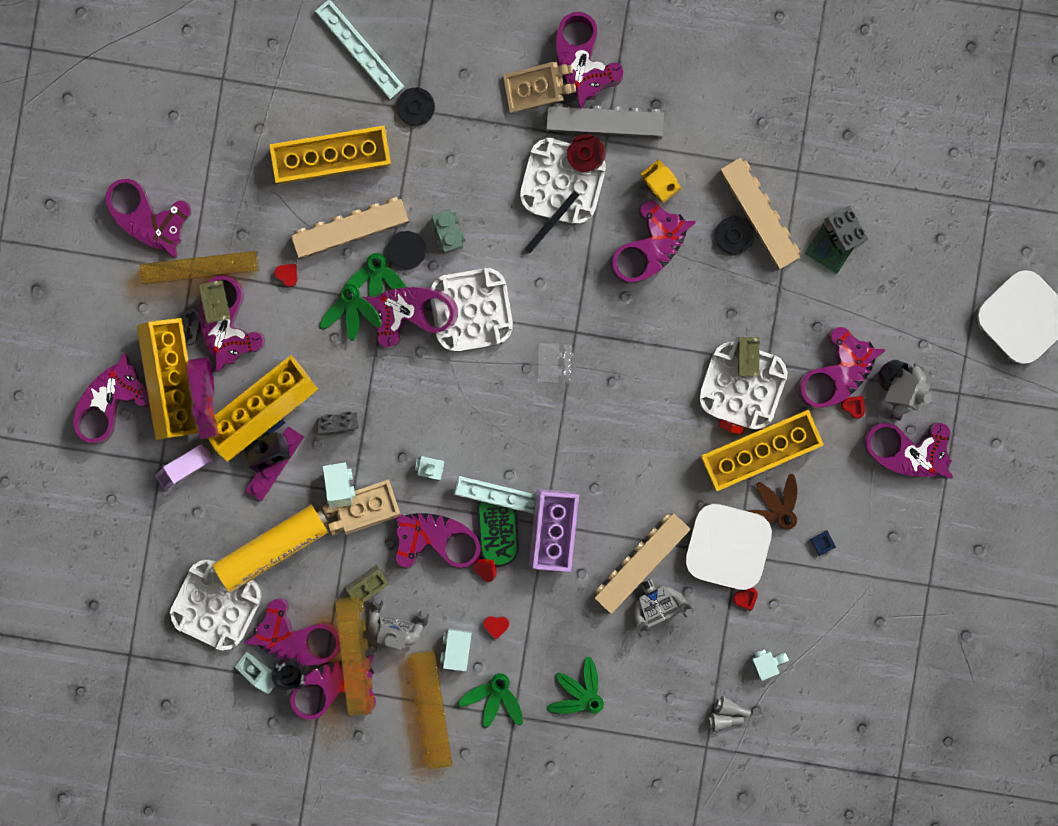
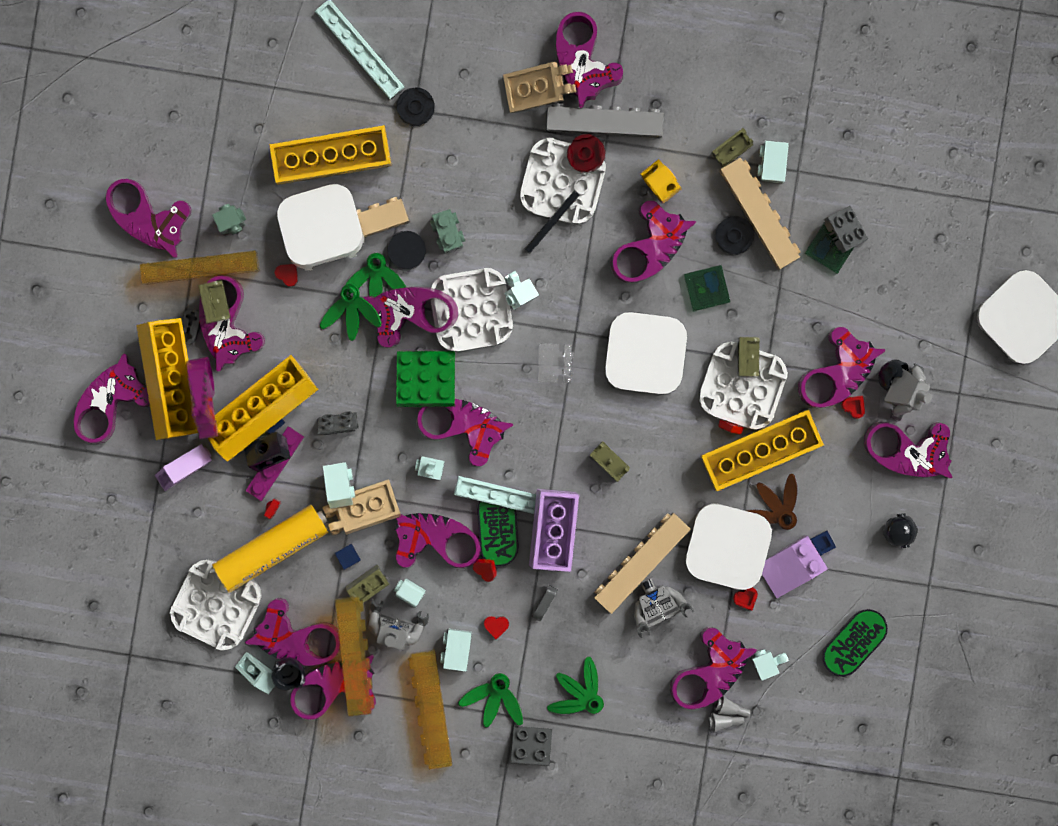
(229, 219): none -> sand green brick
(271, 508): none -> red tile
(320, 226): none -> white tile
(347, 556): none -> dark blue tile
(409, 592): none -> light aqua brick
(425, 379): none -> green plate
(479, 425): none -> magenta animal
(520, 292): none -> light aqua brick
(531, 745): none -> dark grey hinge
(544, 603): none -> dark grey beam
(609, 461): none -> olive hinge
(646, 353): none -> white tile
(707, 288): none -> clear green tile
(722, 671): none -> magenta animal
(732, 148): none -> olive hinge
(773, 161): none -> light aqua brick
(793, 566): none -> lavender slope
(854, 642): none -> tile
(900, 531): none -> black cap

